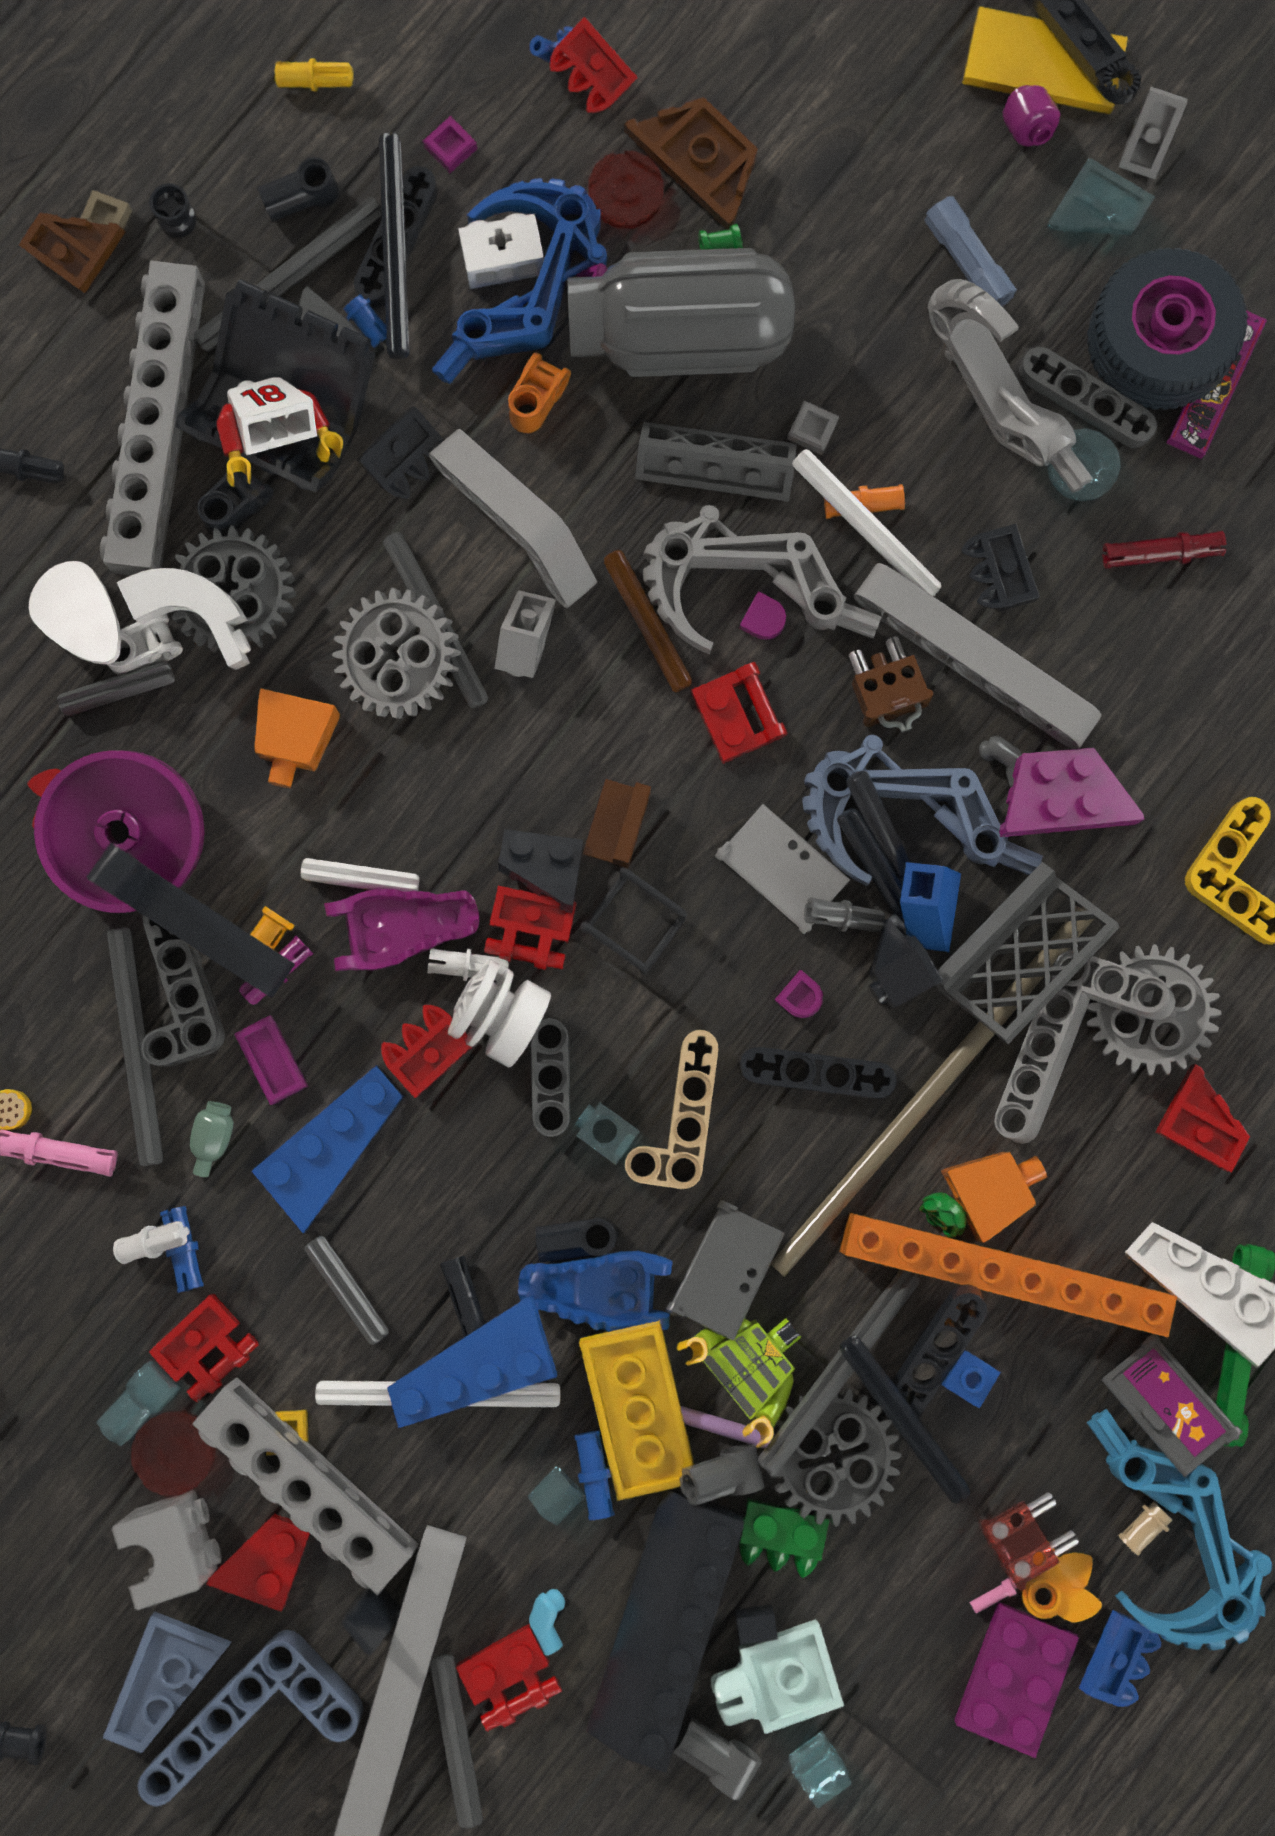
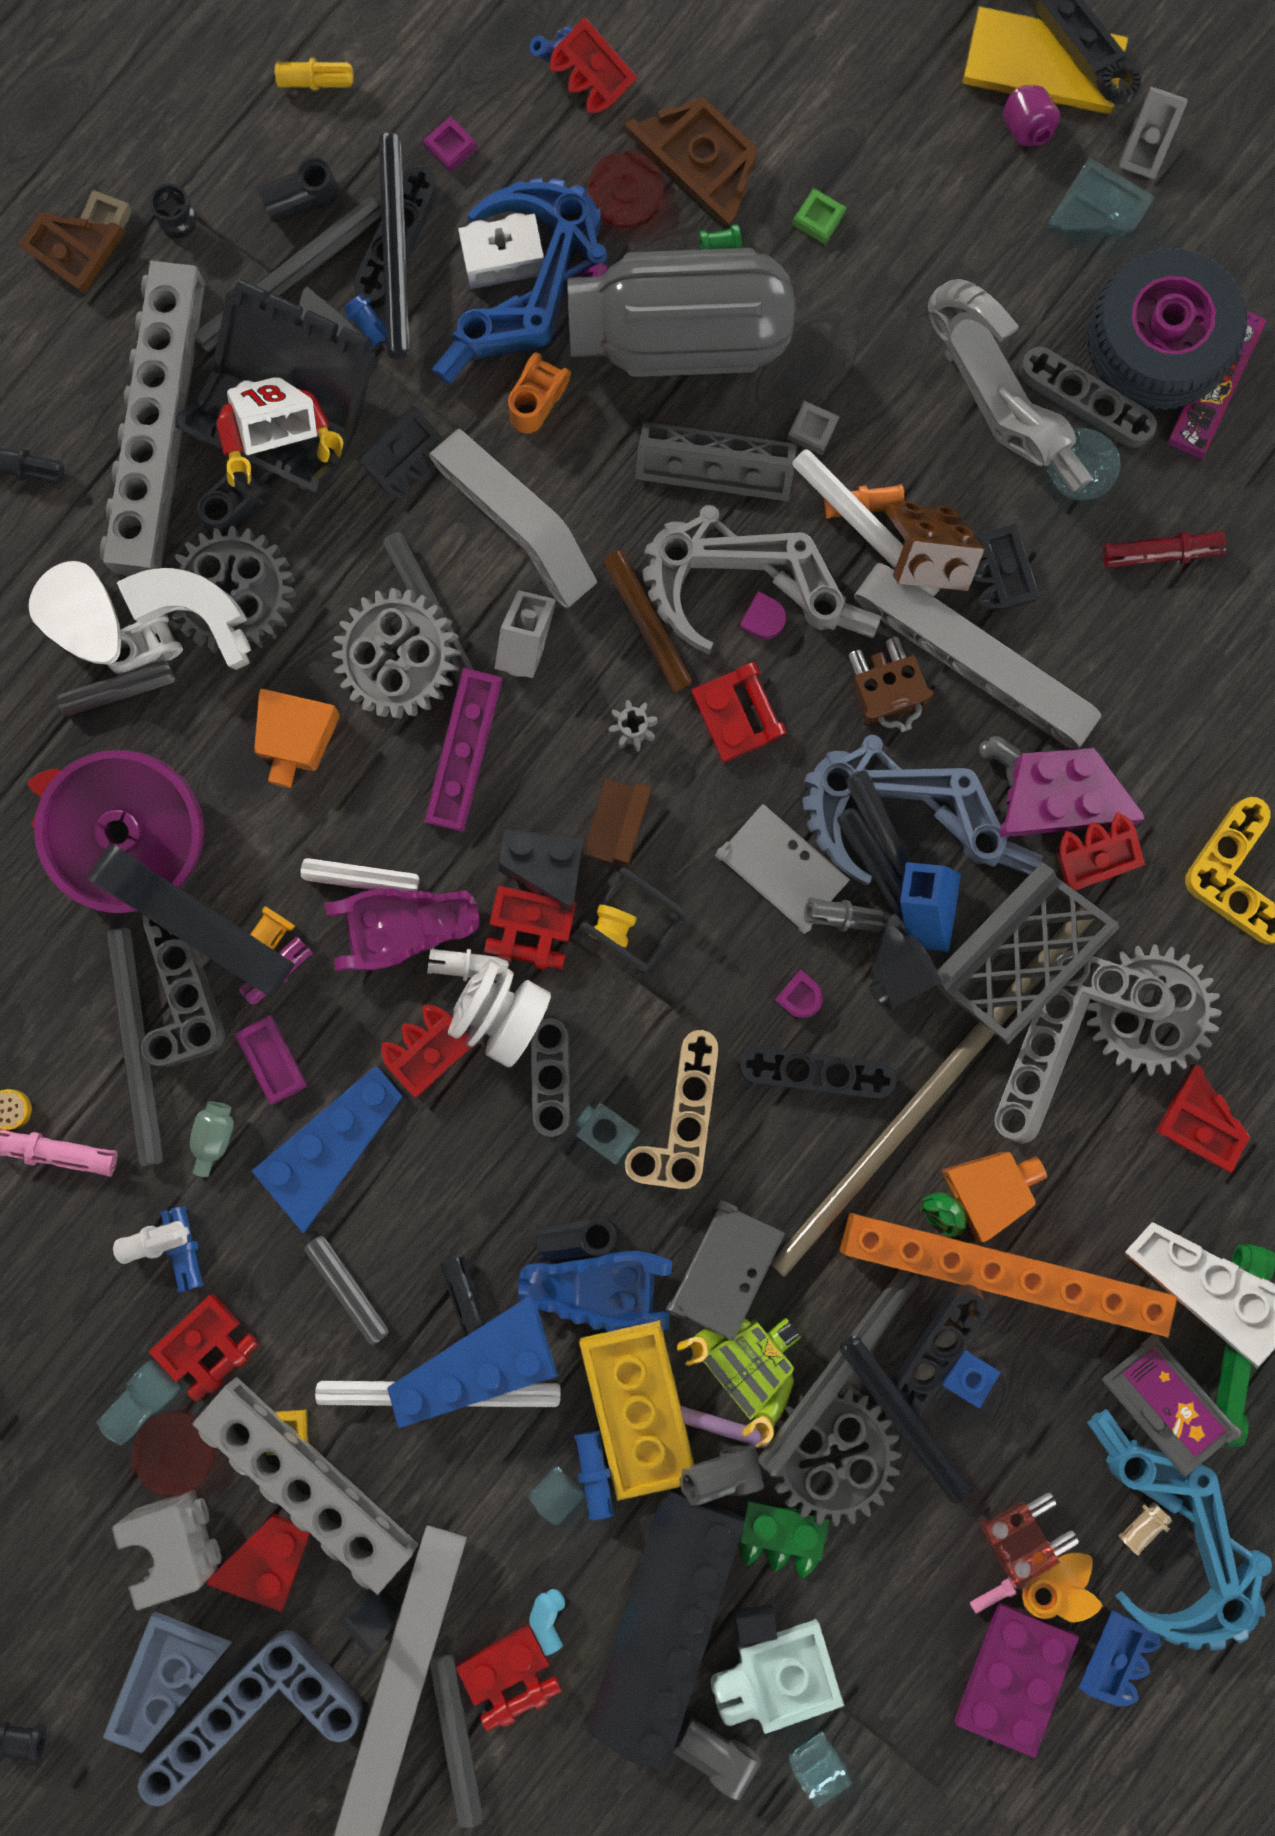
(463, 749): none -> magenta tile
(614, 924): none -> yellow wheel
(625, 733): none -> light grey gear
(819, 216): none -> bright green tile
(936, 549): none -> reddish brown bracket
(954, 232): sand blue axle -> none
(1100, 854): none -> red plate

